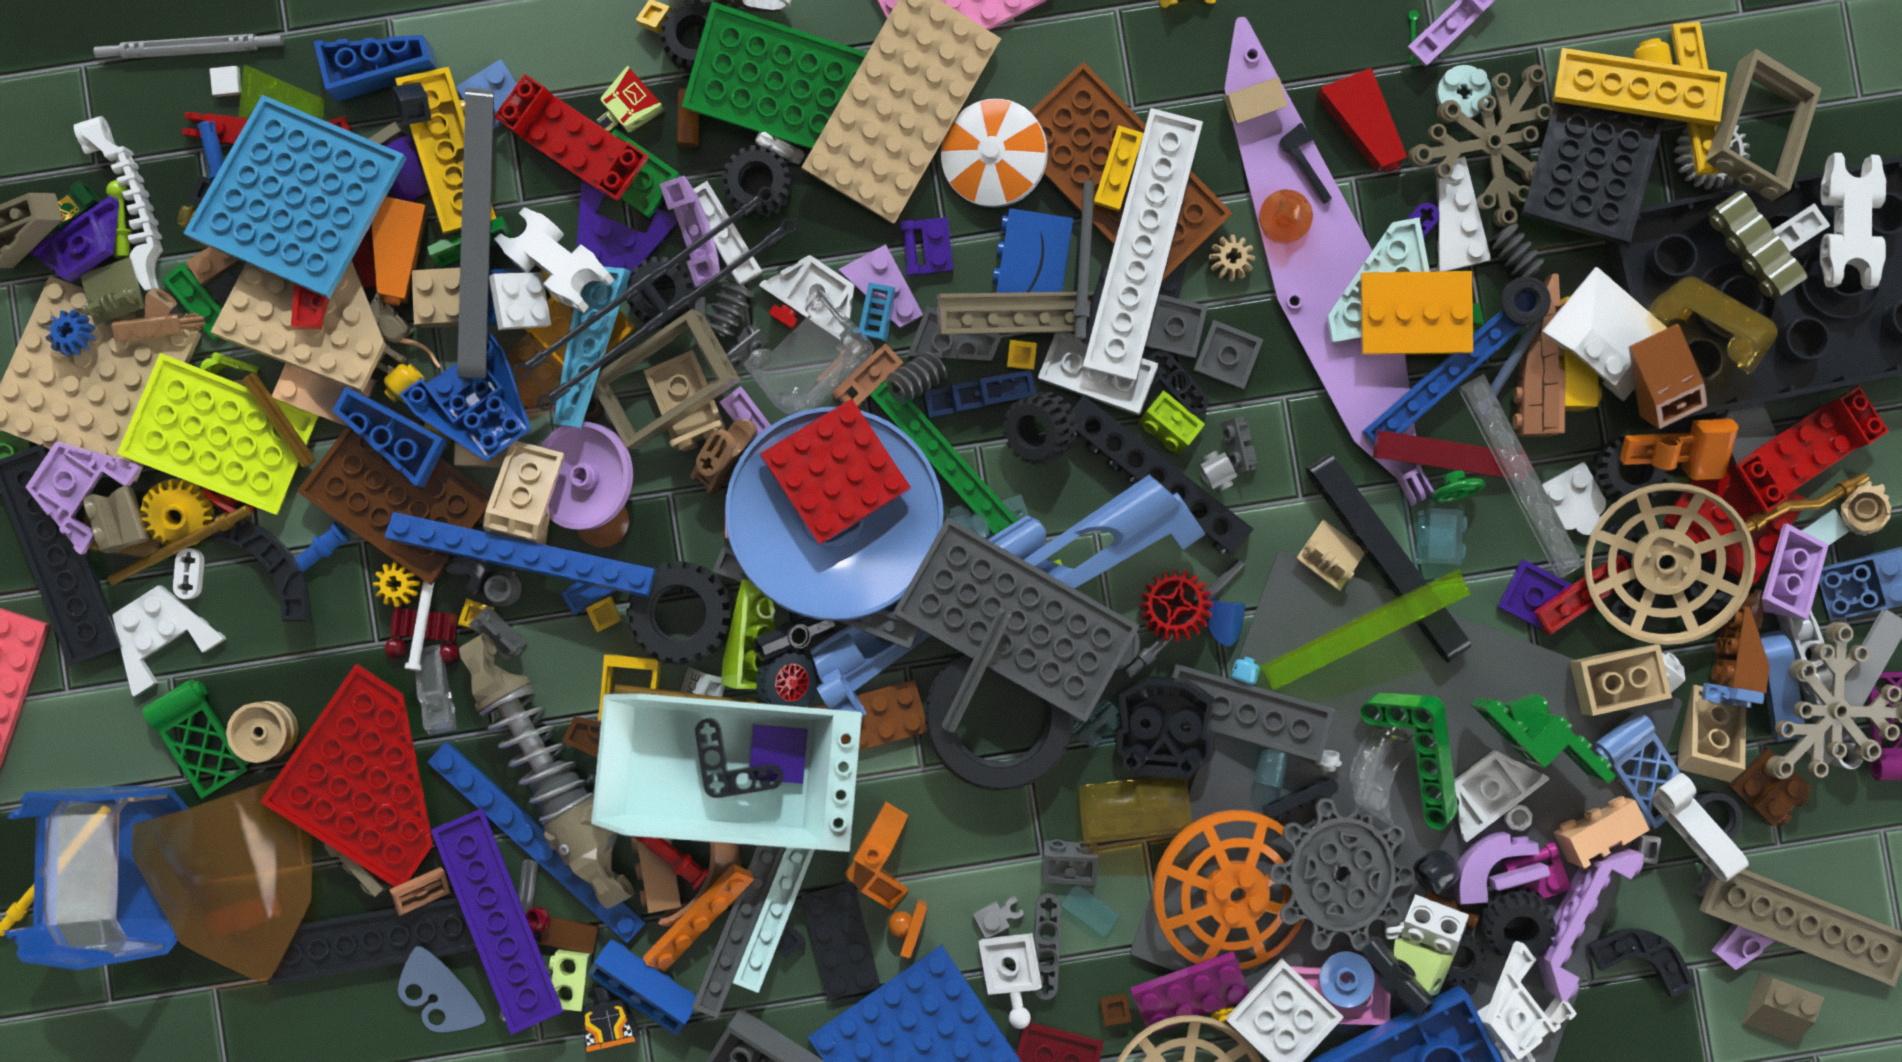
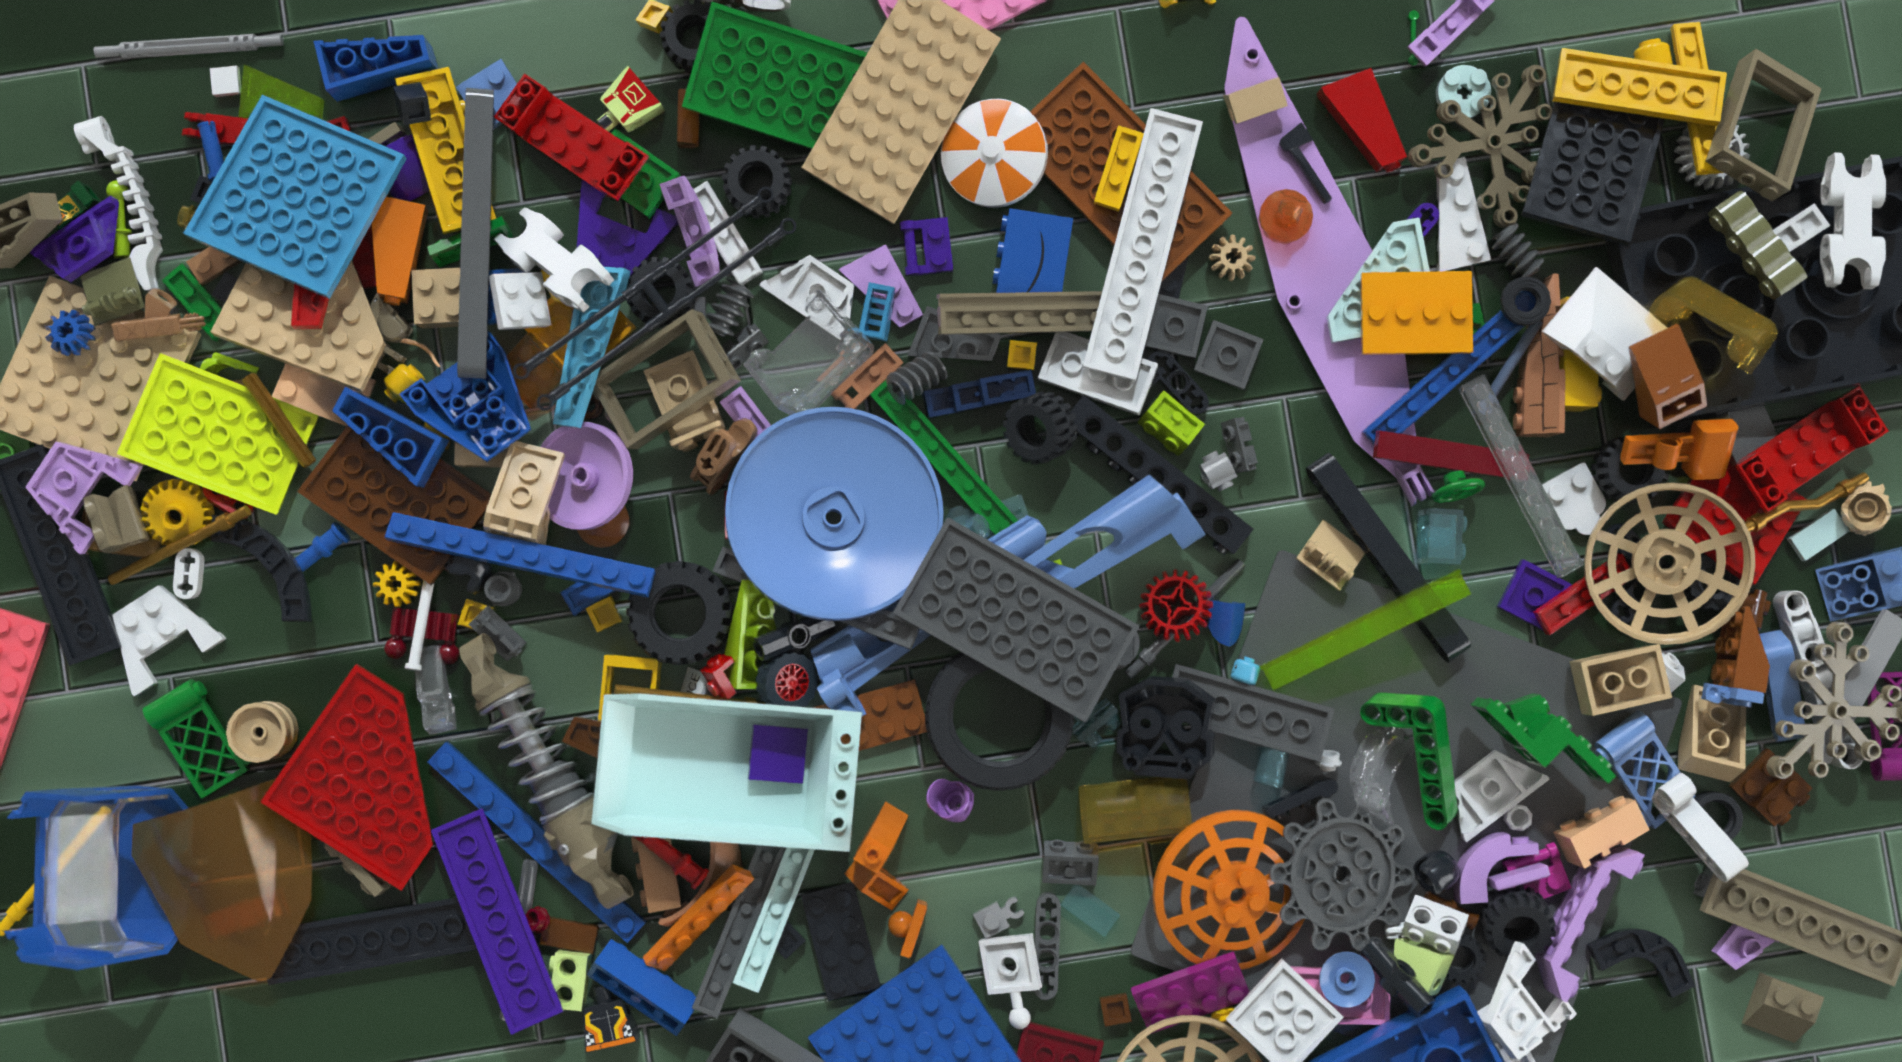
(419, 888): nougat tile -> none
(453, 998): sand blue piece -> none
(717, 680): none -> red bracket
(729, 777): black beam -> none
(782, 148): white axle -> none
(784, 316): red plate -> none
(835, 471): red plate -> none
(945, 797): none -> medium lavender helmet
(976, 669): dark grey axle -> none
(1081, 310): dark grey bar -> none
(1095, 304): black piece -> none
(1648, 846): flat silver tile -> none
(1794, 574): lavender slope -> none

